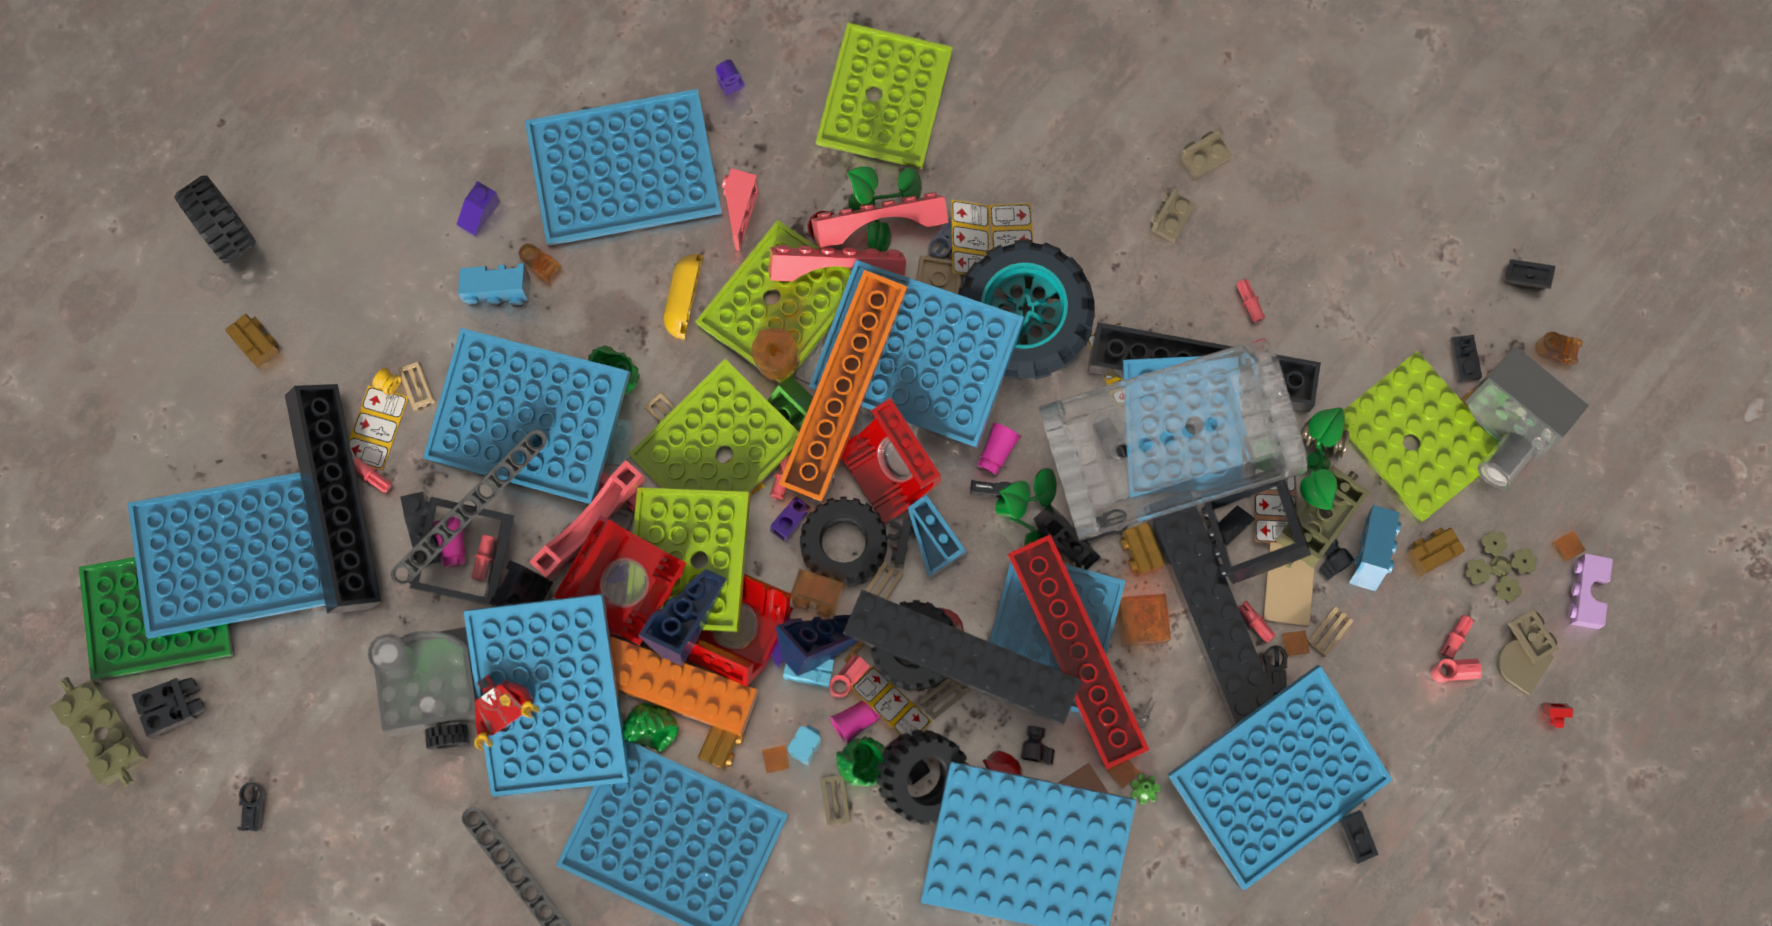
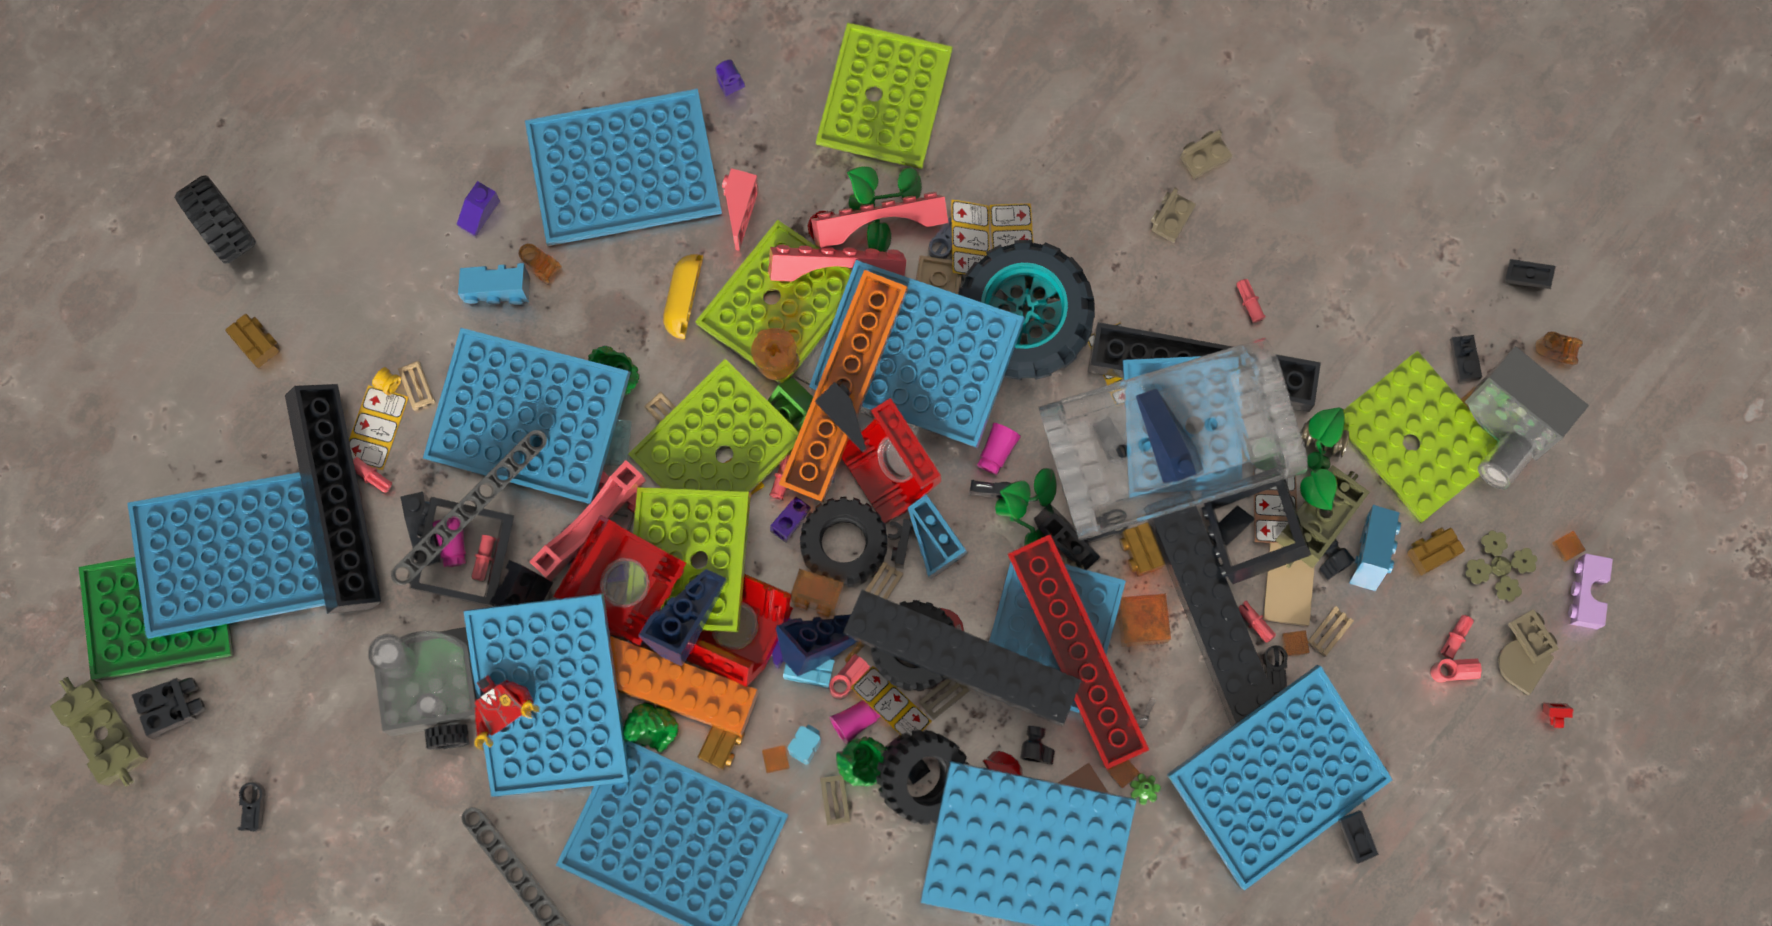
(840, 409): none -> black slope
(1170, 443): none -> dark blue wedge

